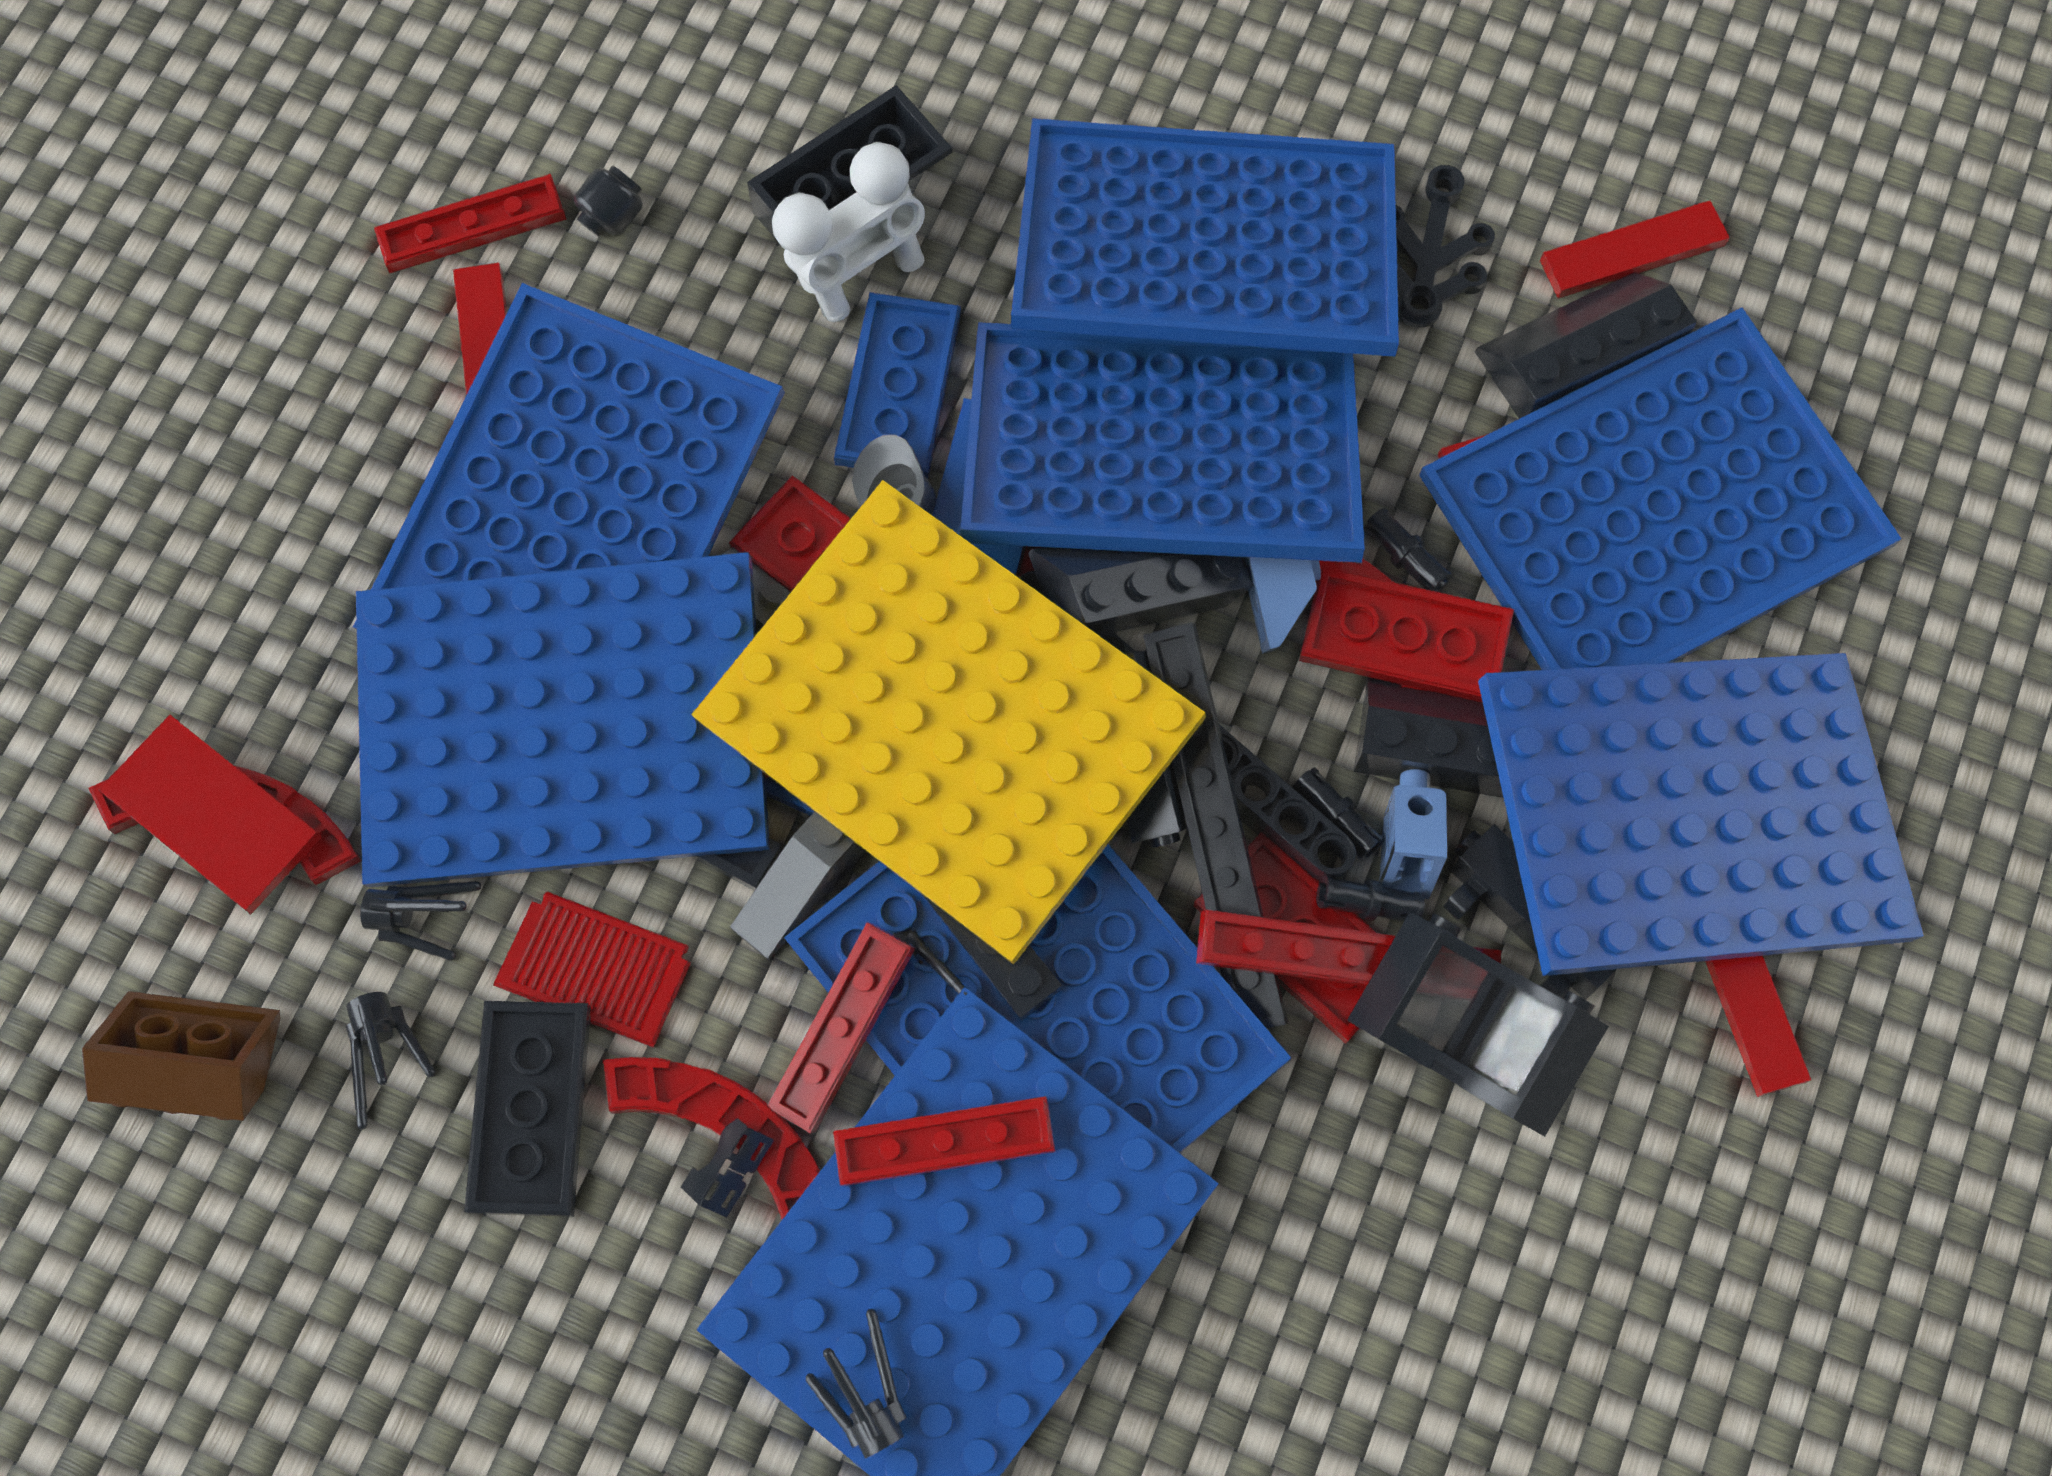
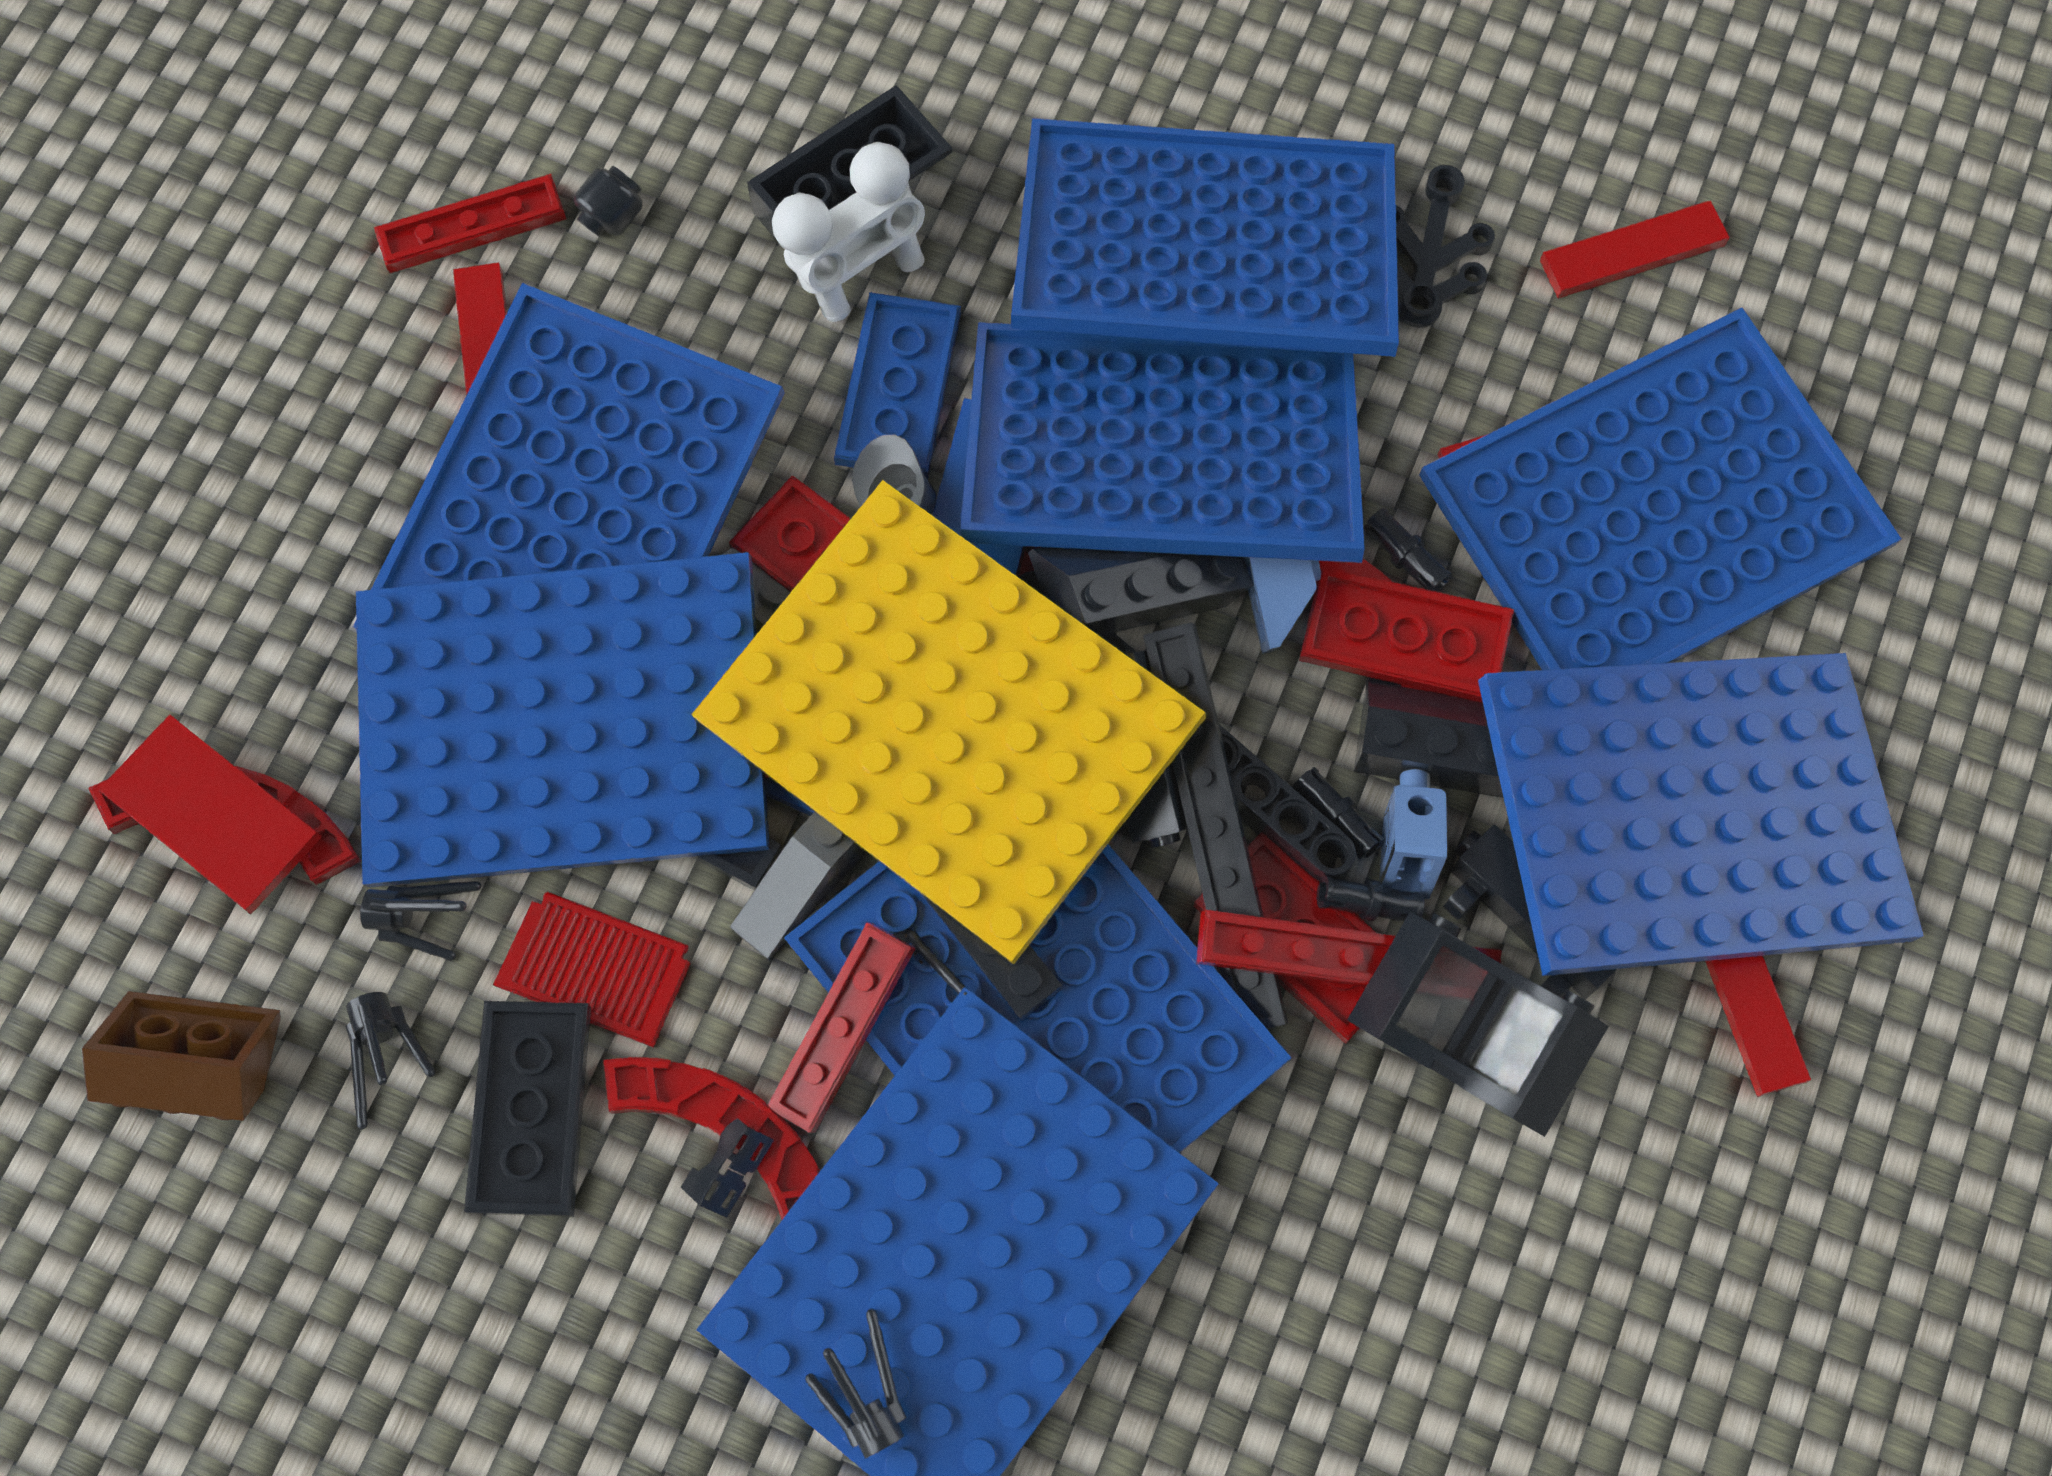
(943, 1141): red tile -> none
(1585, 341): black slope -> none

